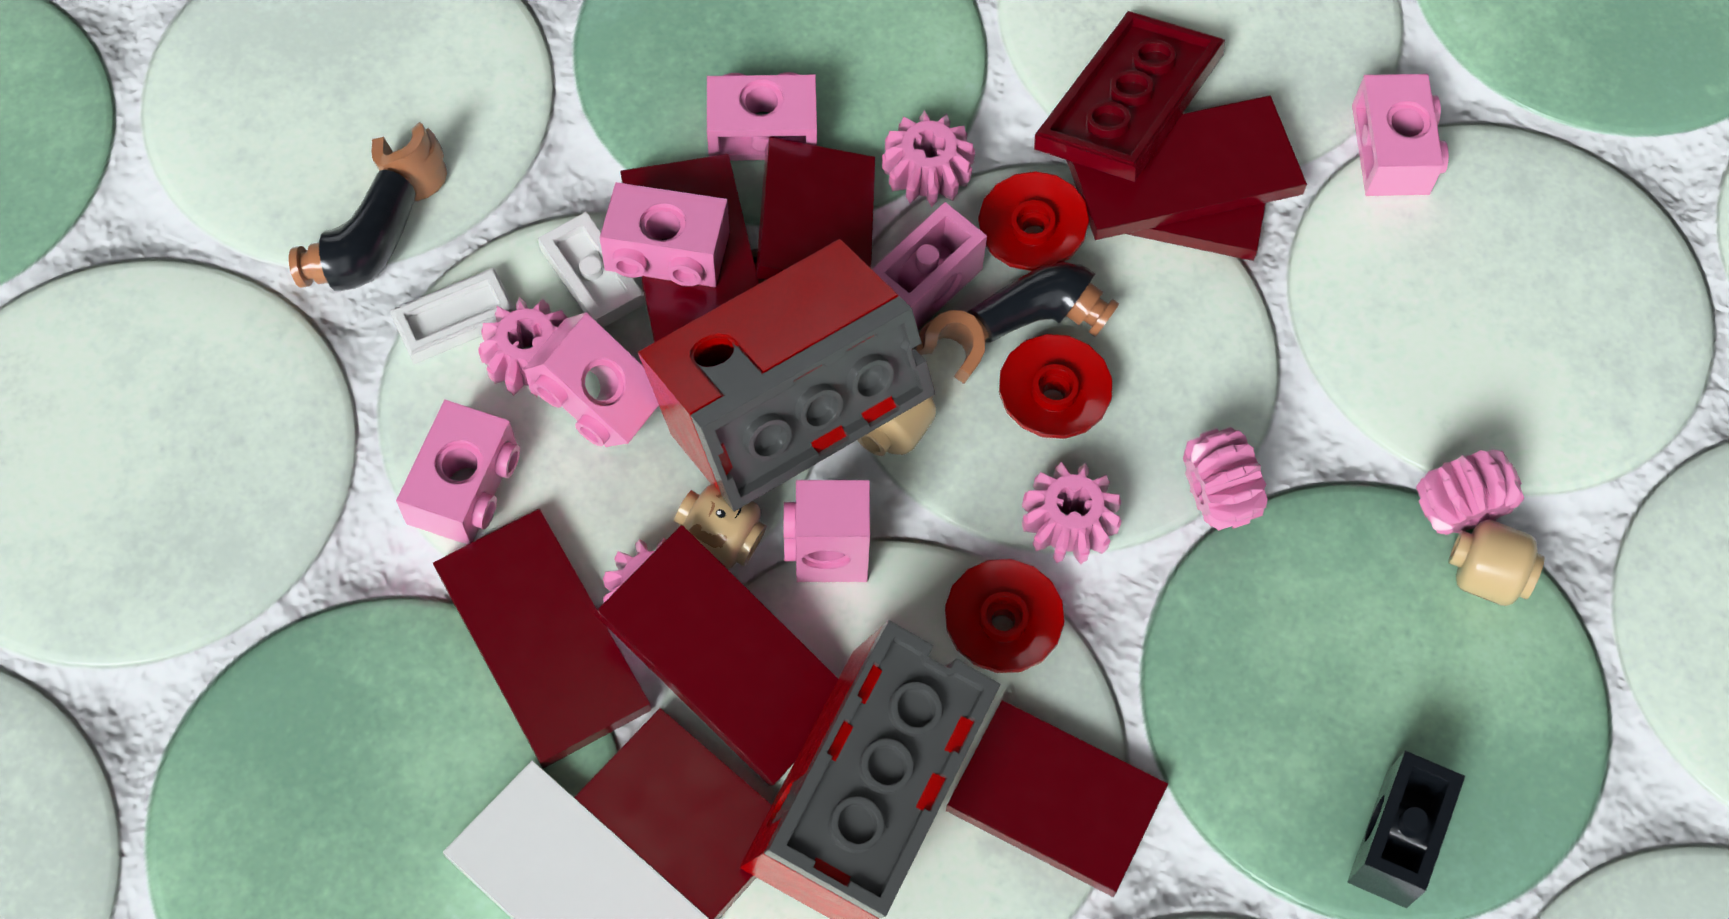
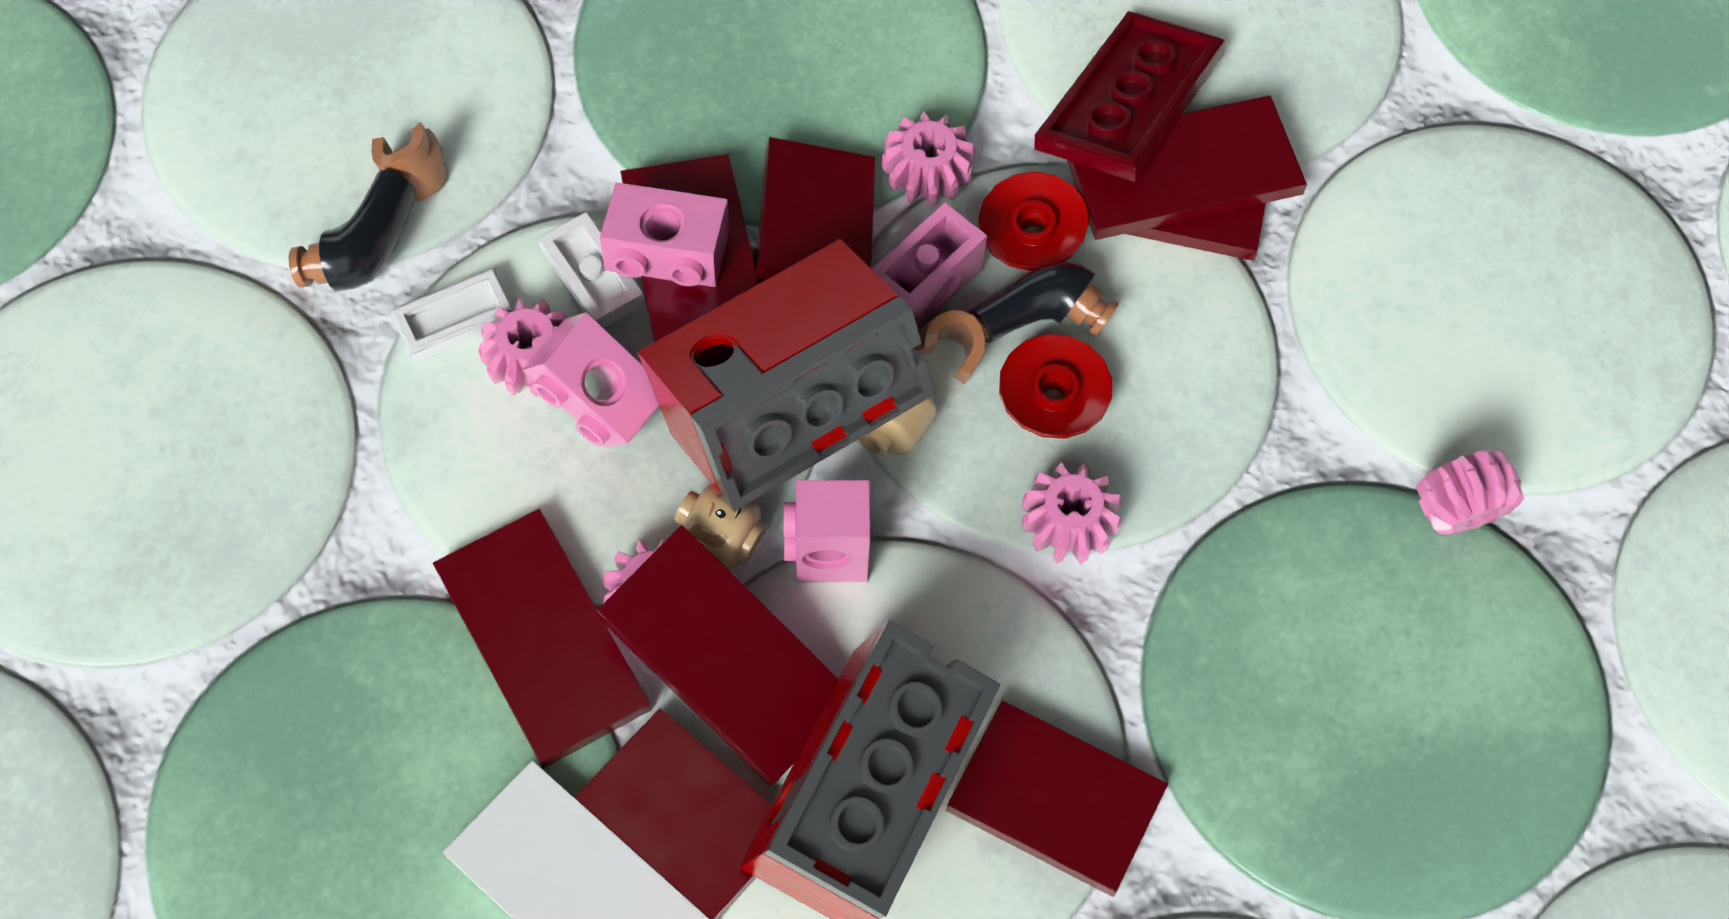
(457, 441): bright pink brick -> none
(737, 97): bright pink brick -> none
(1011, 591): red dish -> none
(1225, 478): bright pink gear -> none
(1384, 111): bright pink brick -> none
(1406, 829): black brick -> none
(1496, 562): tan head -> none

